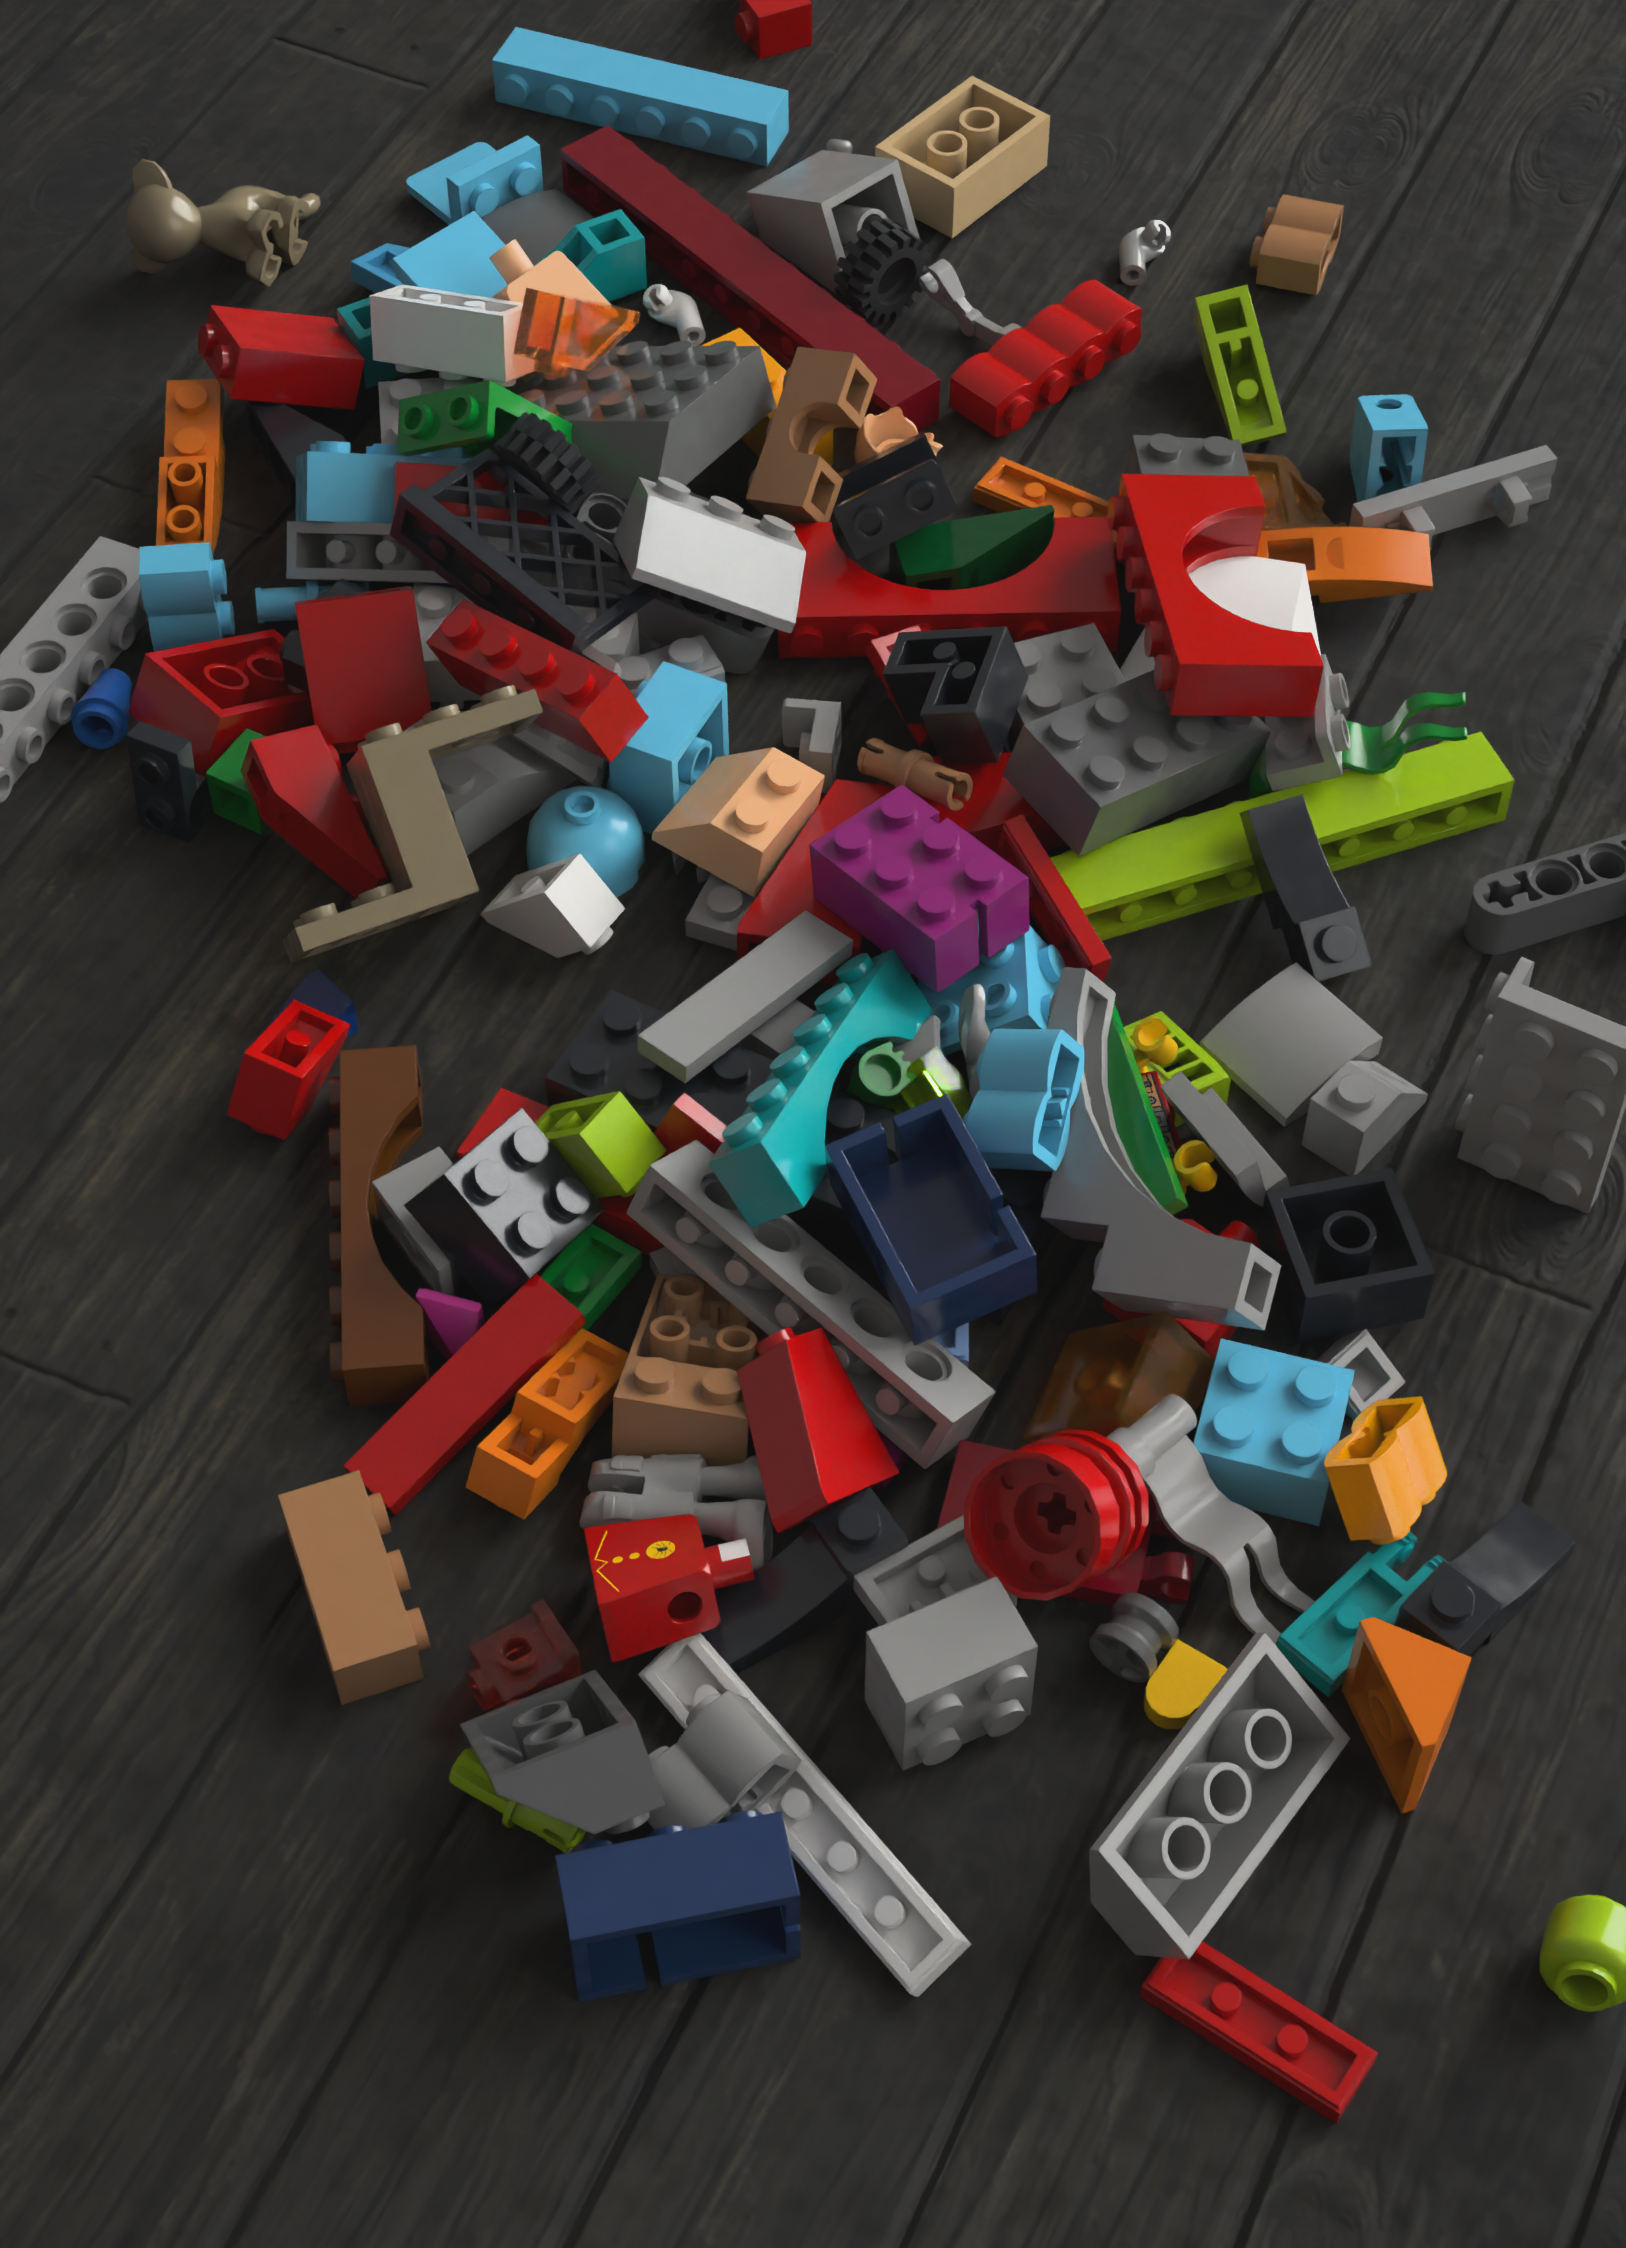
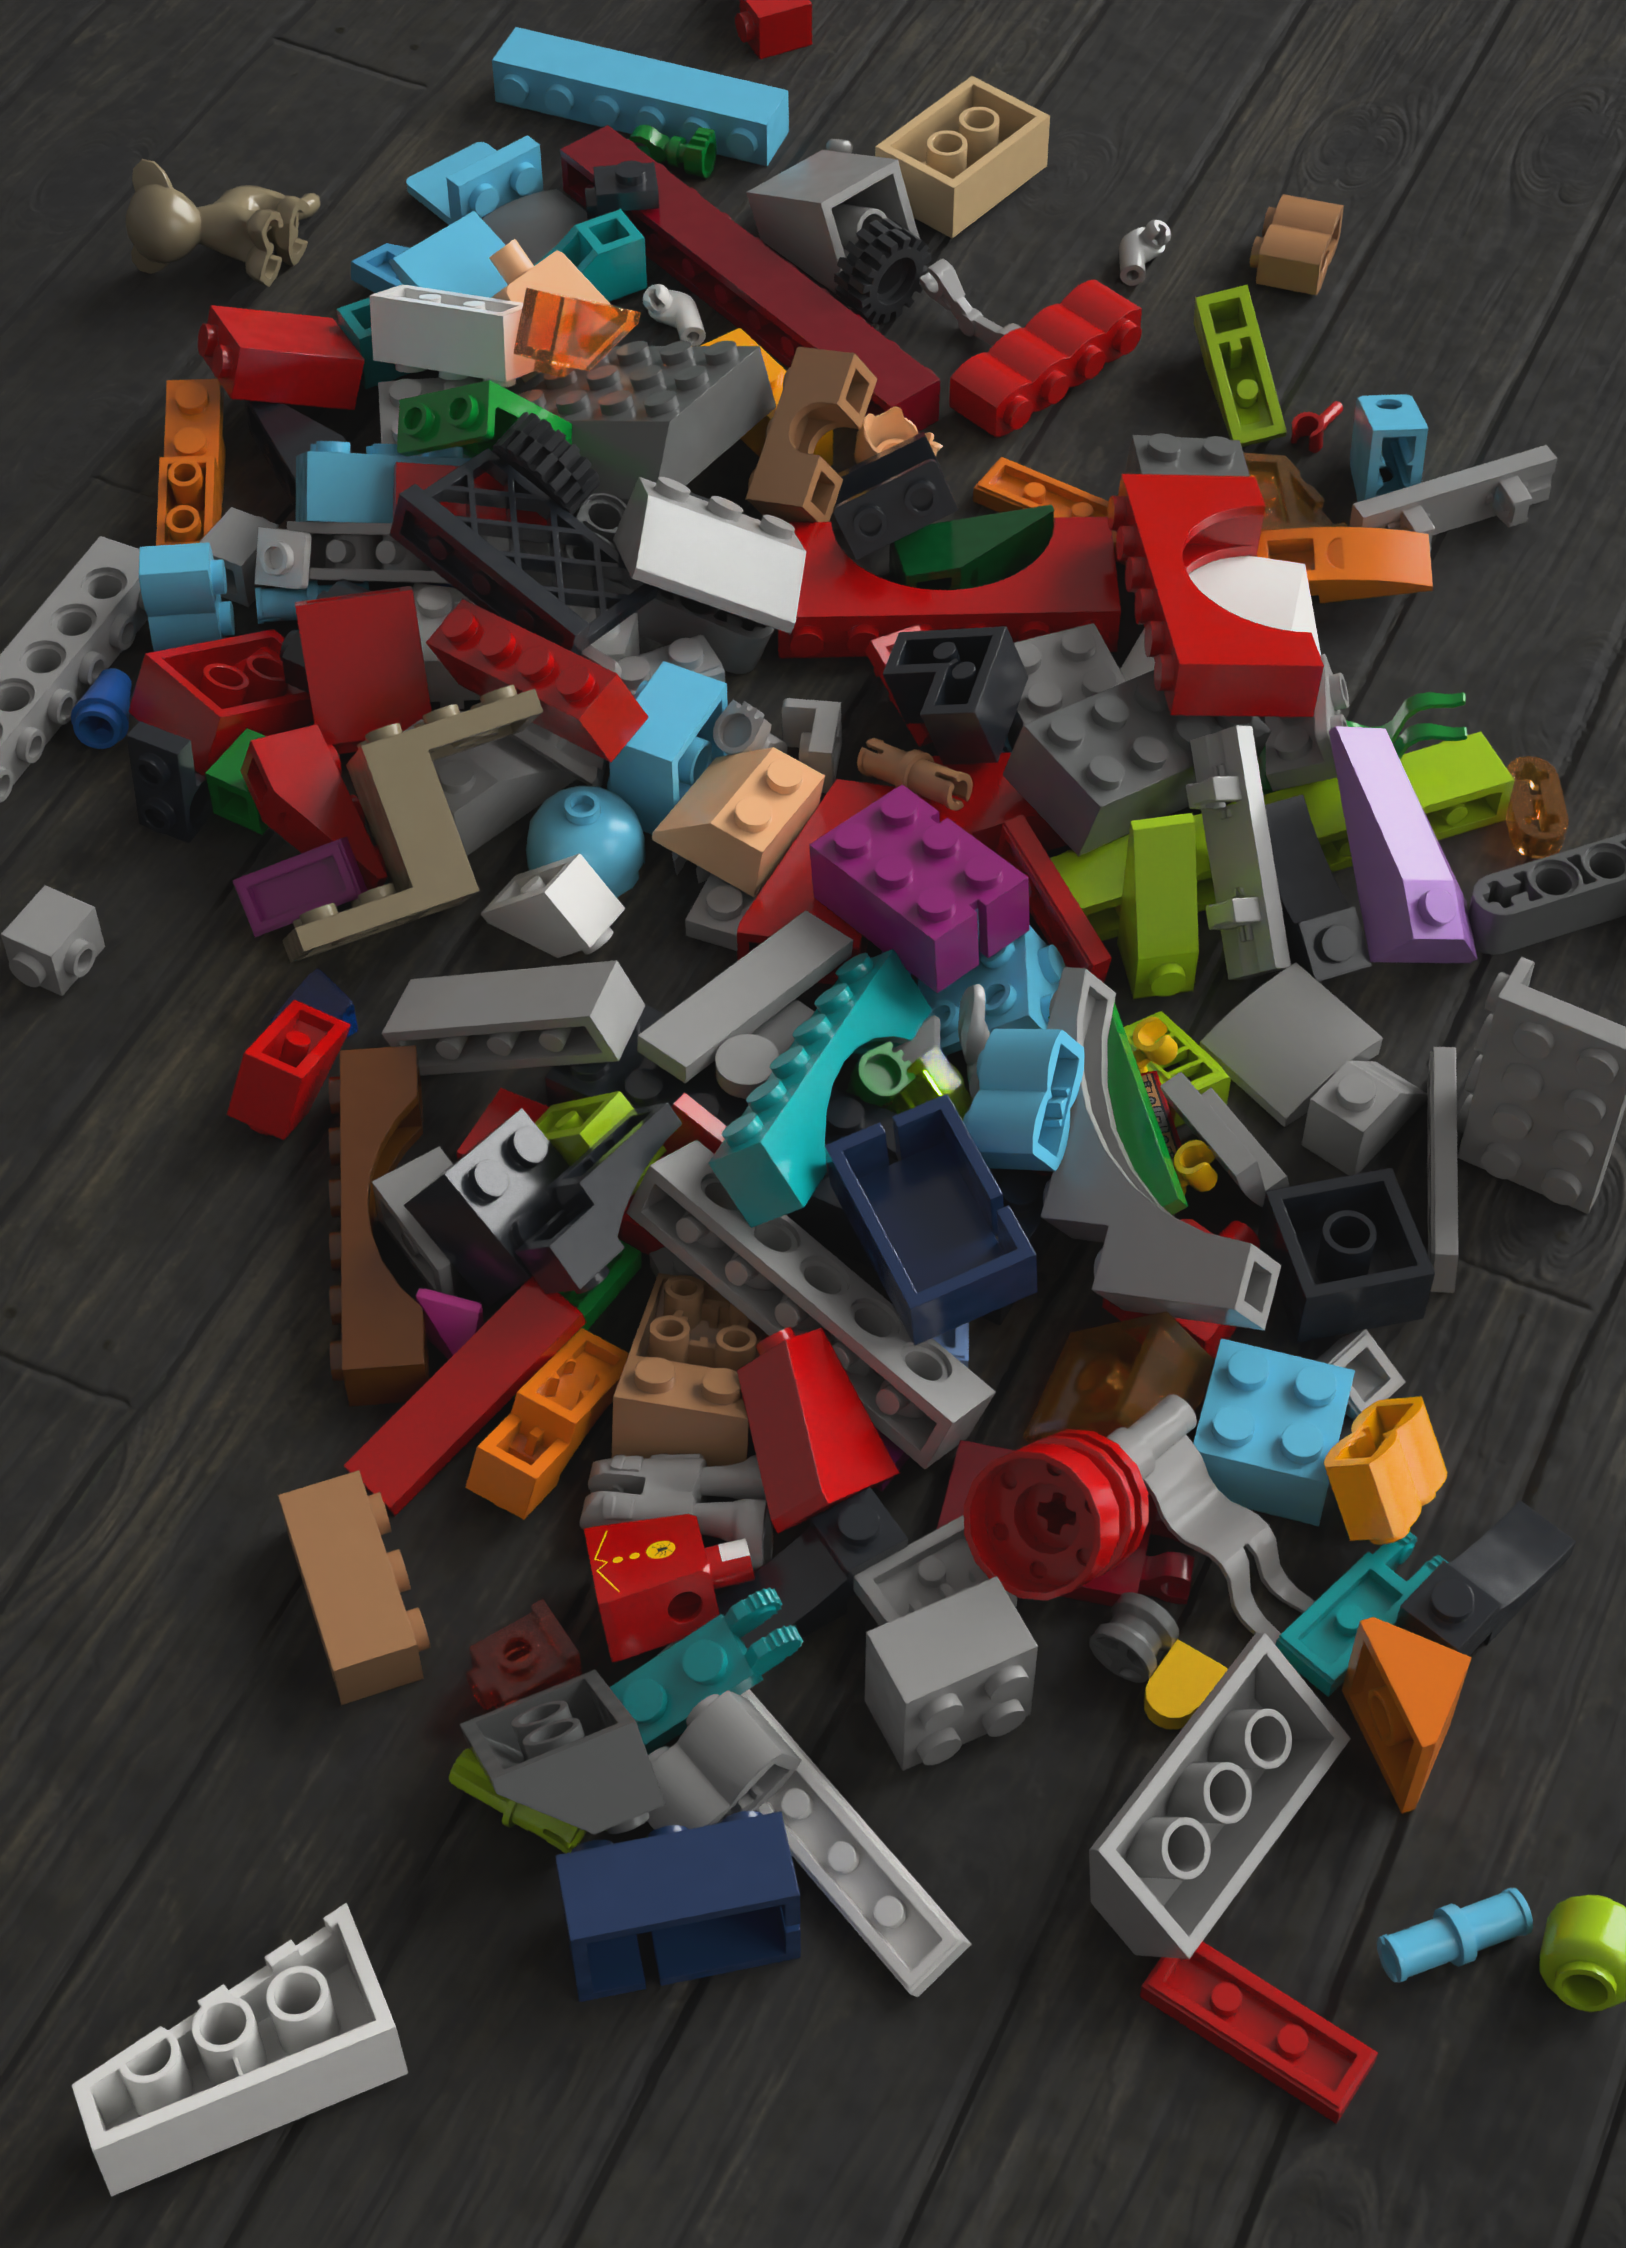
(53, 941): none -> light grey brick
(235, 542): none -> light grey brick
(246, 2061): none -> white wedge
(283, 558): none -> white bracket
(300, 884): none -> magenta tile
(517, 1018): none -> light grey brick
(592, 1199): none -> black slope
(623, 187): none -> black bracket
(697, 155): none -> green piece
(703, 1665): none -> teal hinge
(744, 730): none -> light grey piece
(744, 1063): none -> light grey tile
(1160, 907): none -> lime slope
(1239, 853): none -> light grey hinge
(1314, 425): none -> red hand
(1400, 871): none -> medium lavender wedge
(1442, 1168): none -> light grey tile
(1454, 1935): none -> medium azure pin
(1546, 806): none -> clear orange beam

